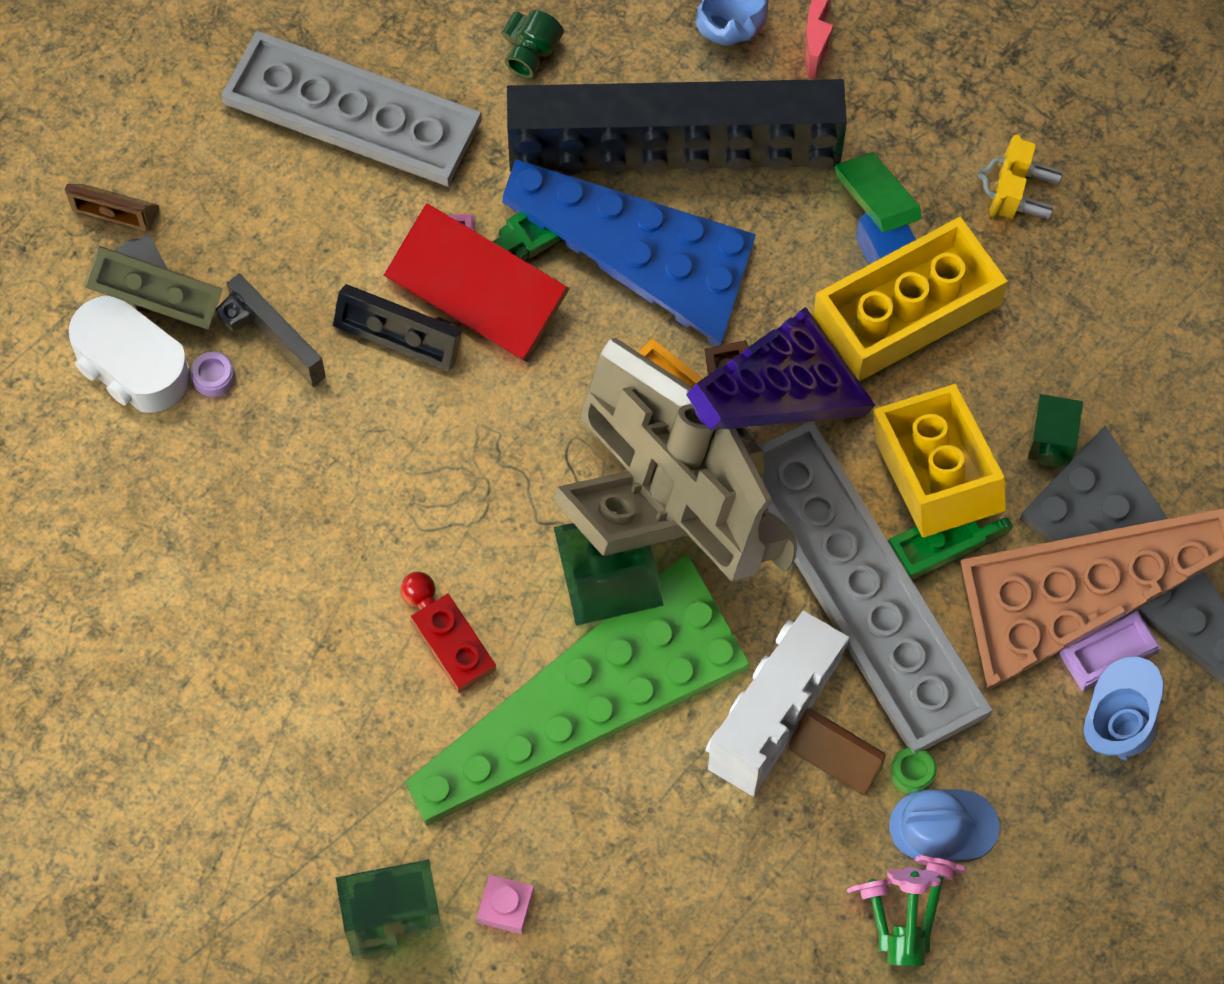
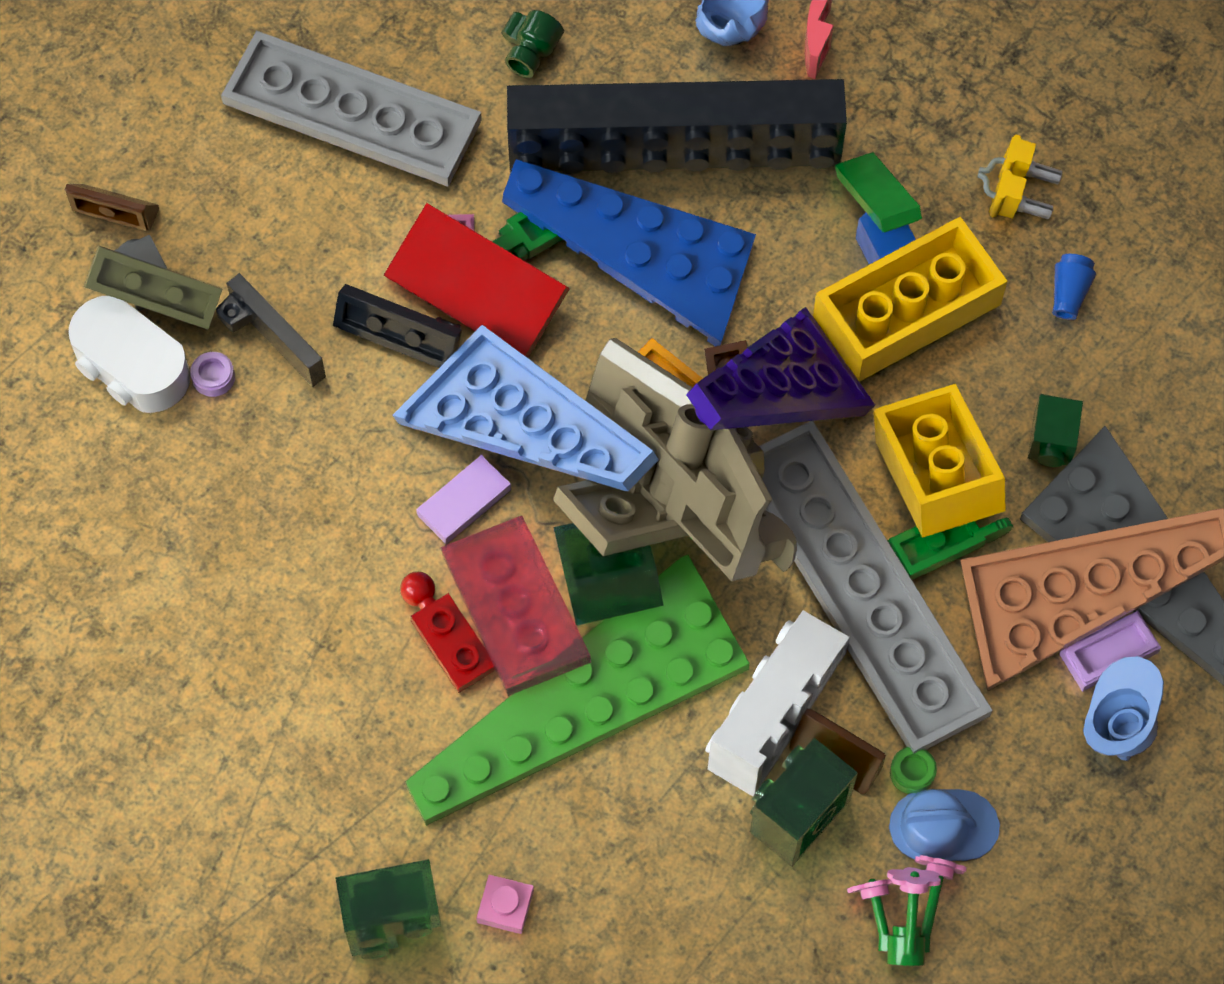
(463, 499): none -> lavender tile
(514, 408): none -> medium blue wing
(515, 605): none -> clear pink tile
(801, 801): none -> clear green brick
(1071, 284): none -> blue cone

